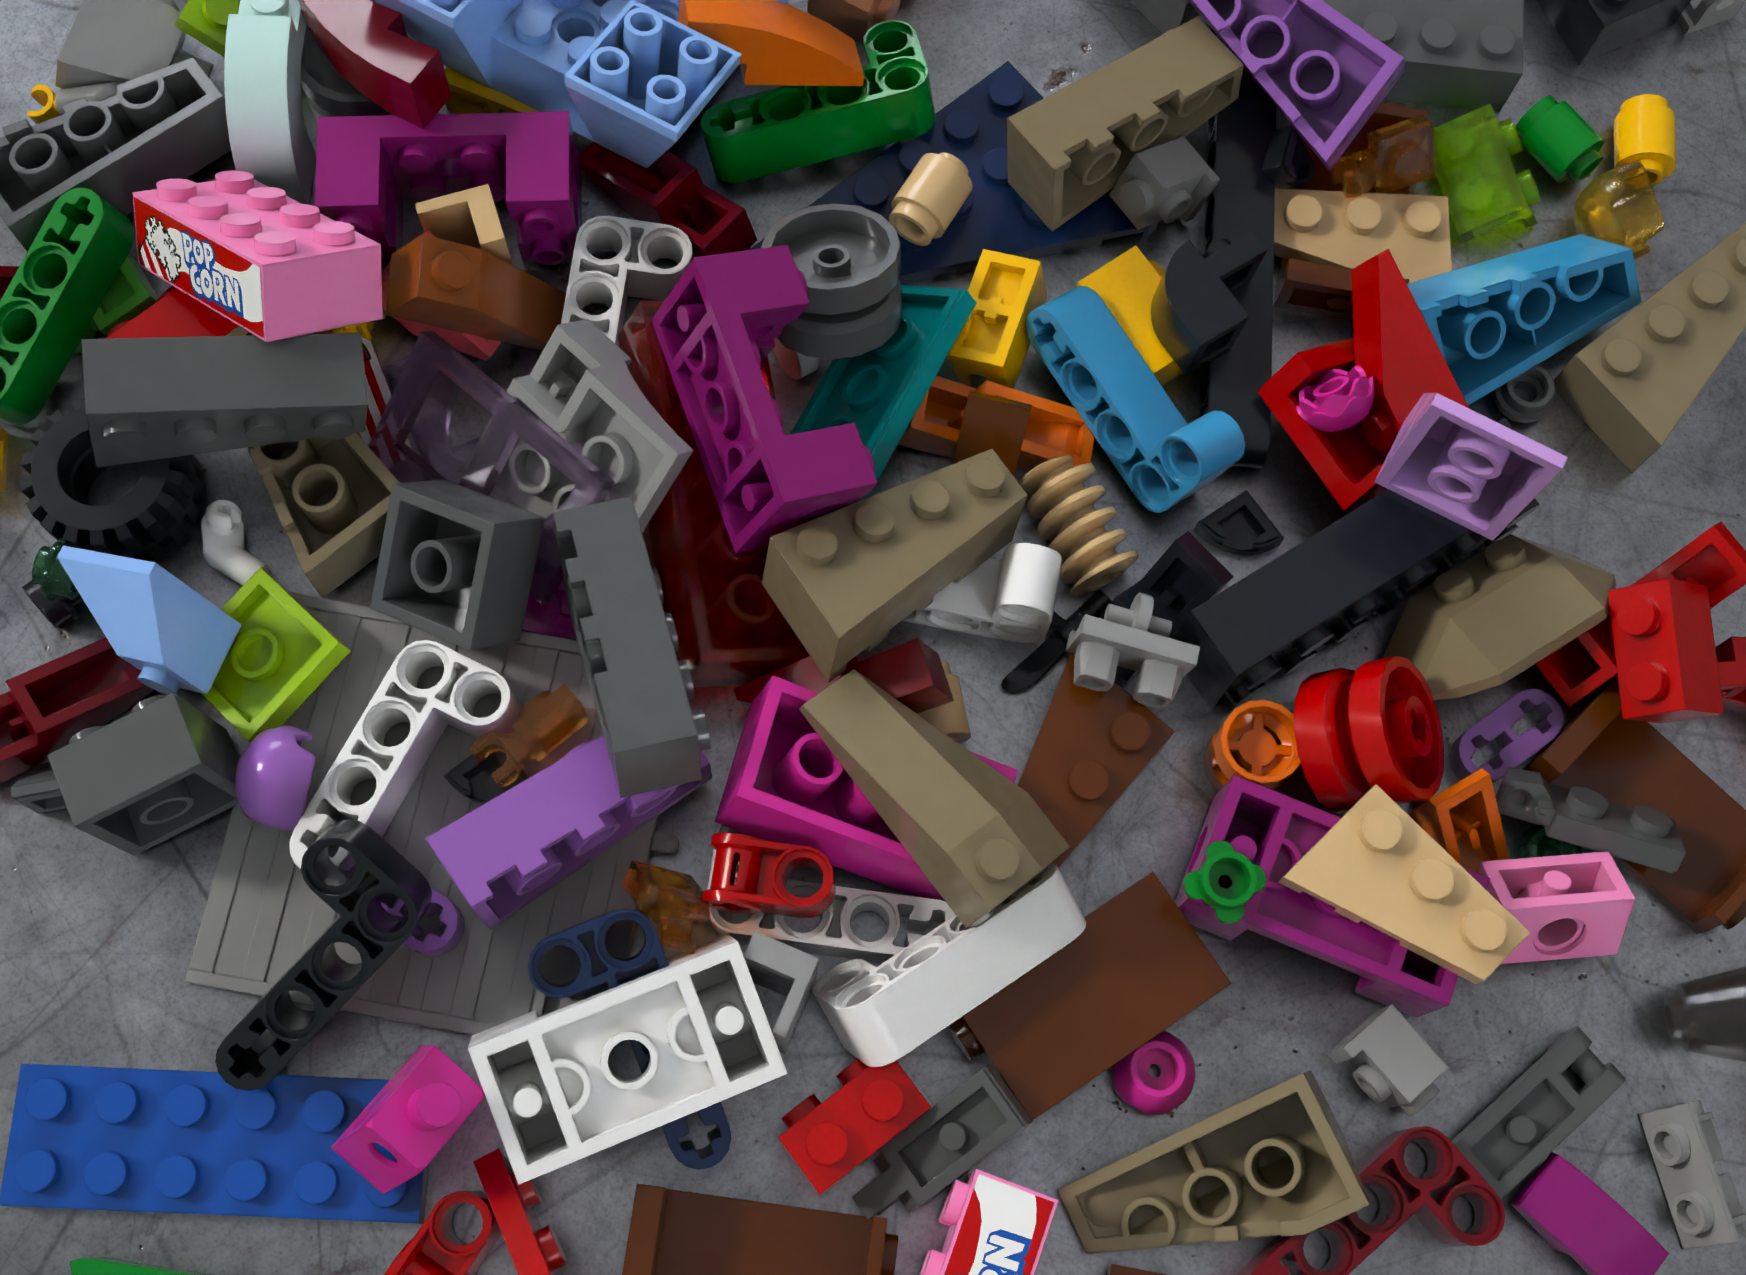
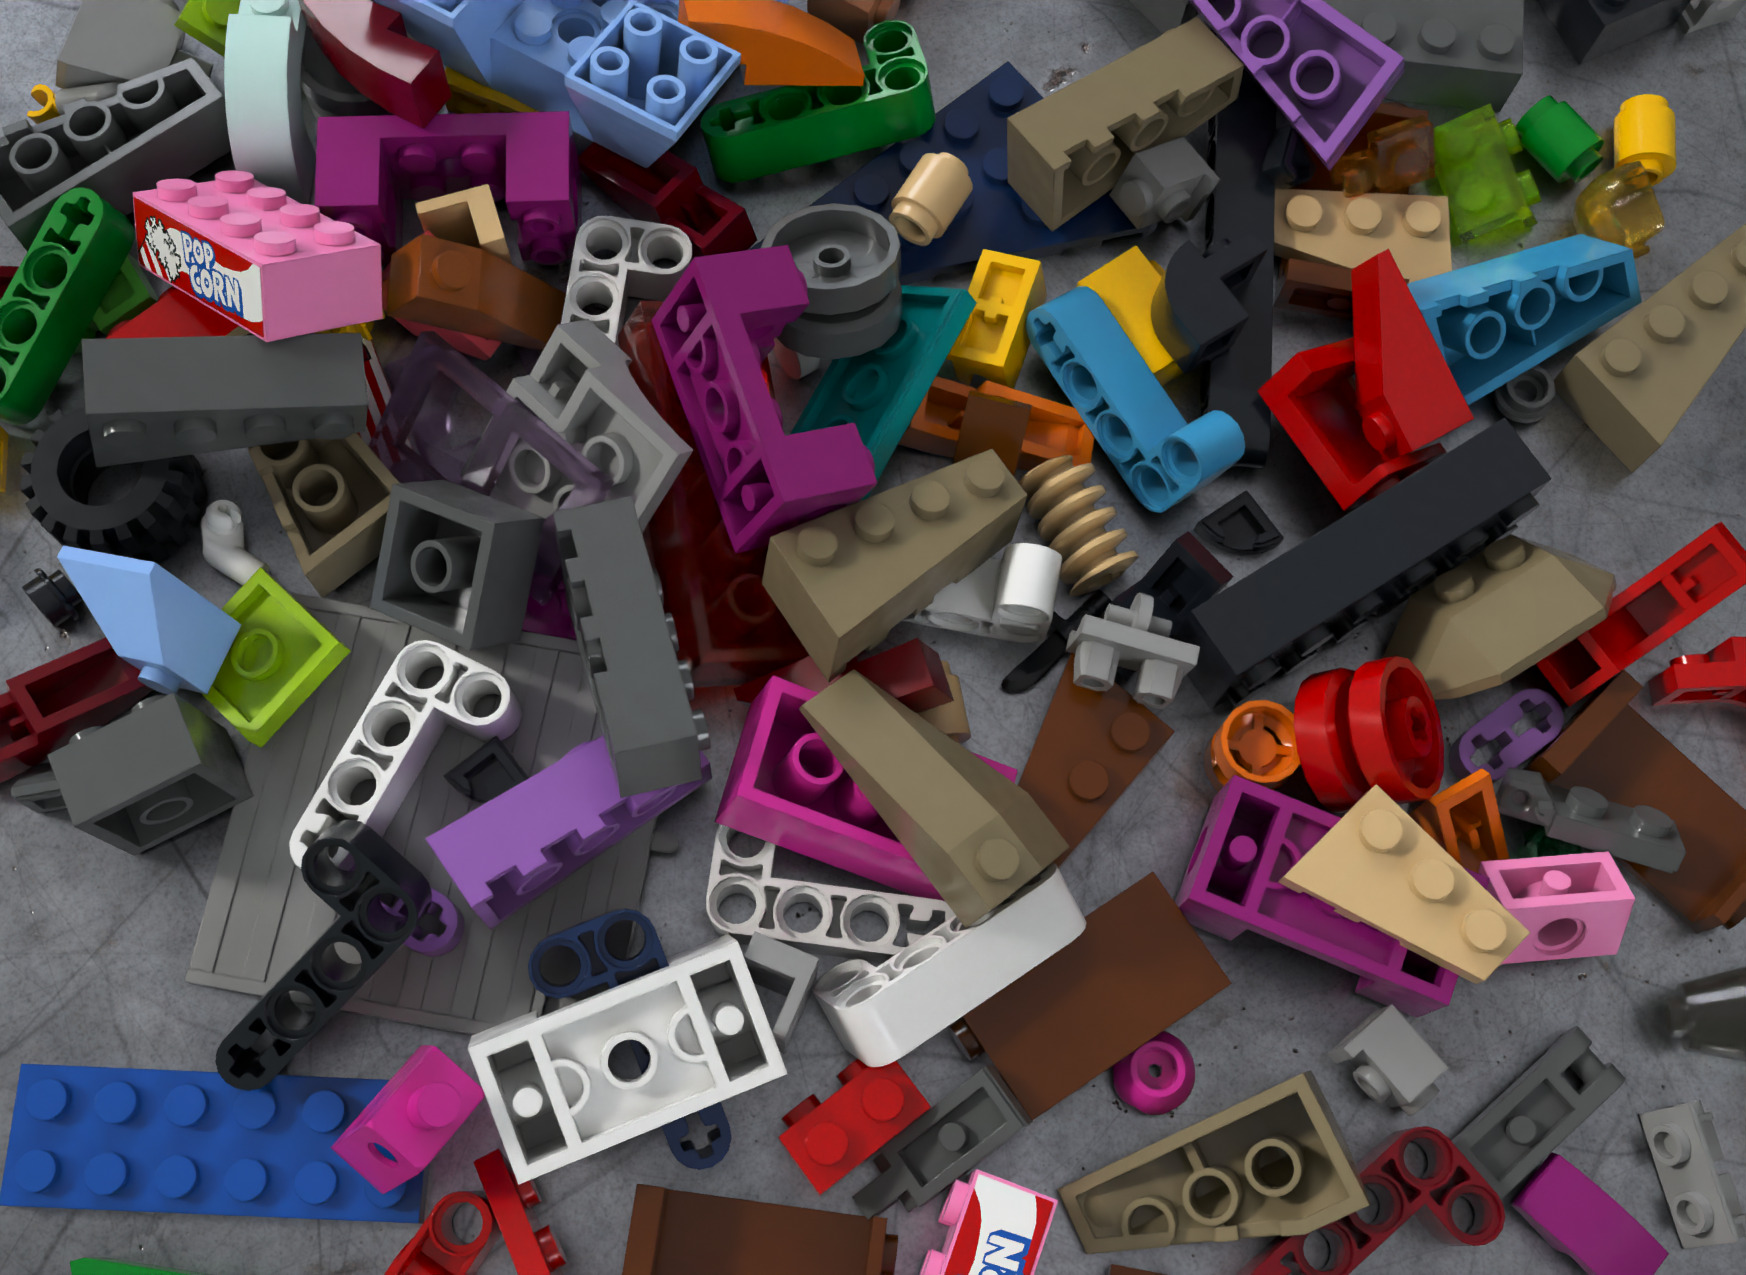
(51, 575): clear green plate -> none
(275, 777): medium lavender hair -> none
(543, 726): clear orange plate -> none
(669, 900): clear orange plate -> none
(763, 876): red piece -> none
(1244, 878): green plate -> none
(1337, 399): dark pink plate -> none
(1466, 465): lavender slope -> none
(1665, 651): red piece -> none

